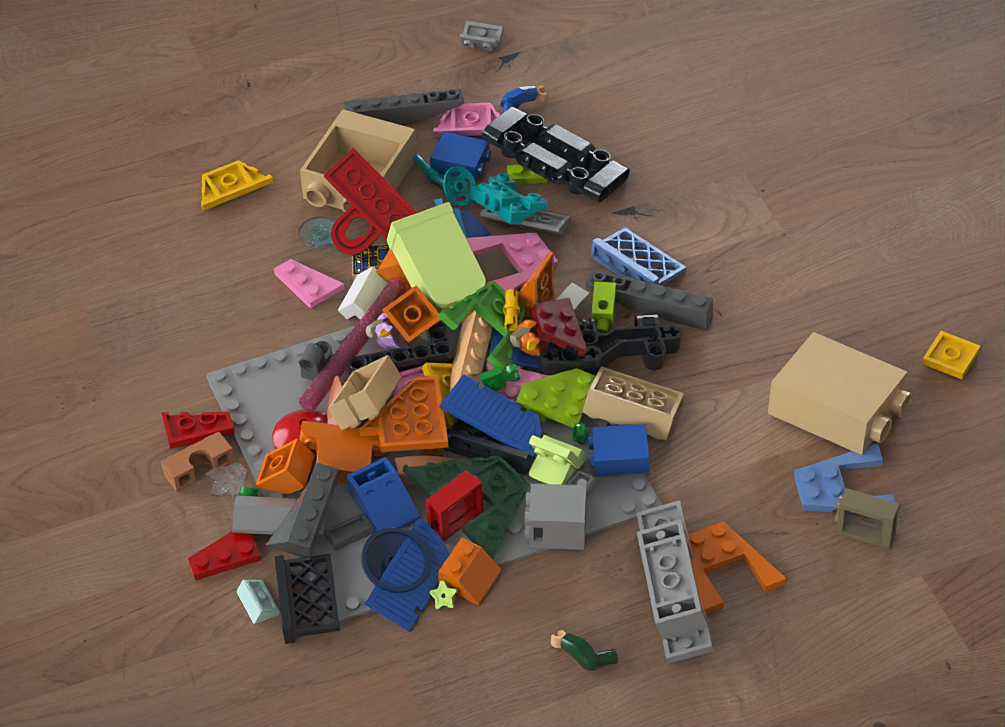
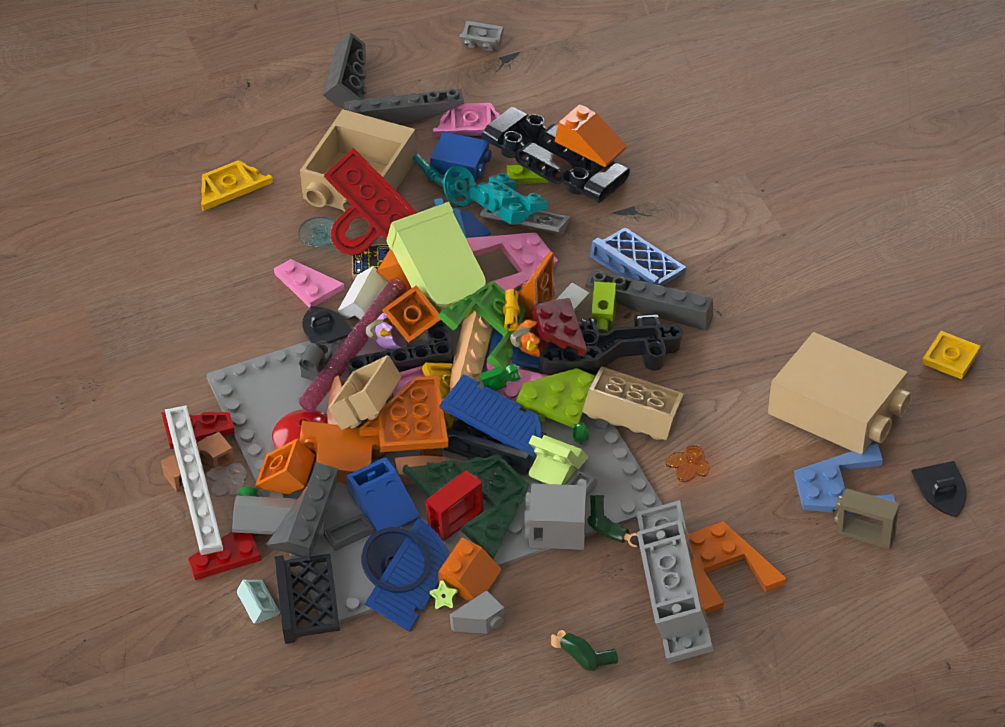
(194, 480): none -> white tile
(324, 325): none -> black shield
(346, 72): none -> dark grey wedge
(478, 615): none -> light grey slope
(522, 95): blue arm -> none
(589, 136): none -> orange slope
(604, 525): none -> dark green arm
(619, 450): blue brick -> none
(688, 463): none -> clear orange plate
(942, 487): none -> black shield

